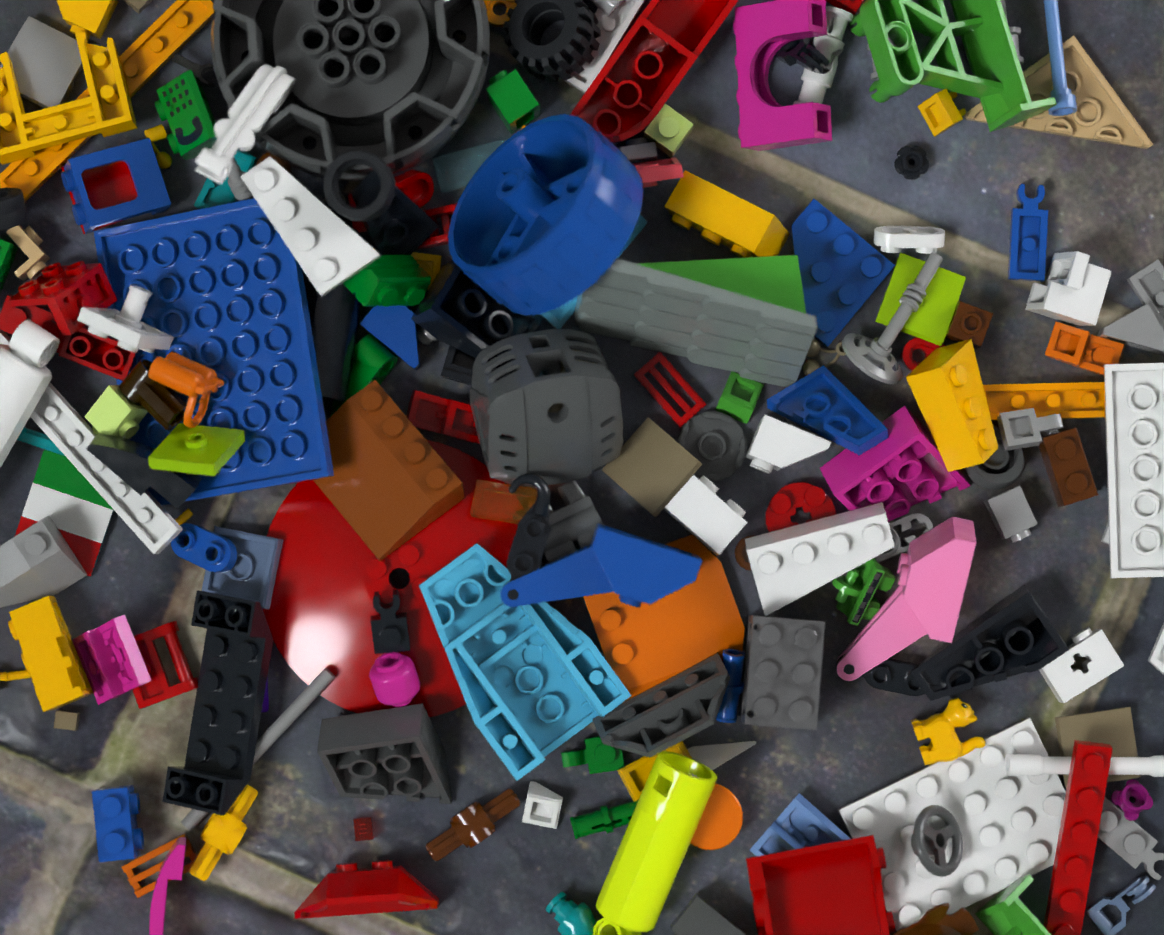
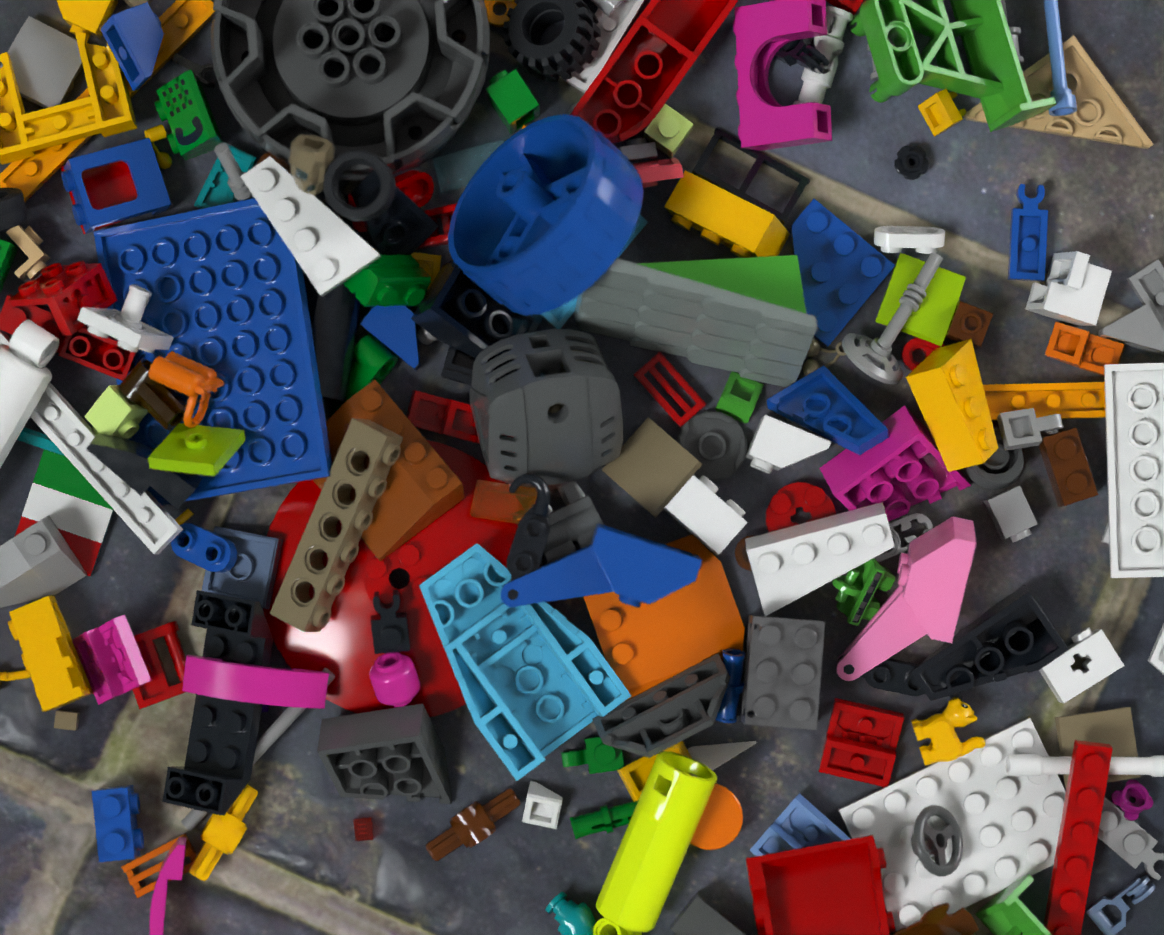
(135, 42): none -> blue slope
(247, 116): white piece -> none
(255, 683): none -> dark pink slope
(310, 161): none -> dark tan rock
(321, 536): none -> dark tan brick
(366, 892): red wedge -> none
(760, 158): none -> black window
(861, 742): none -> red slope

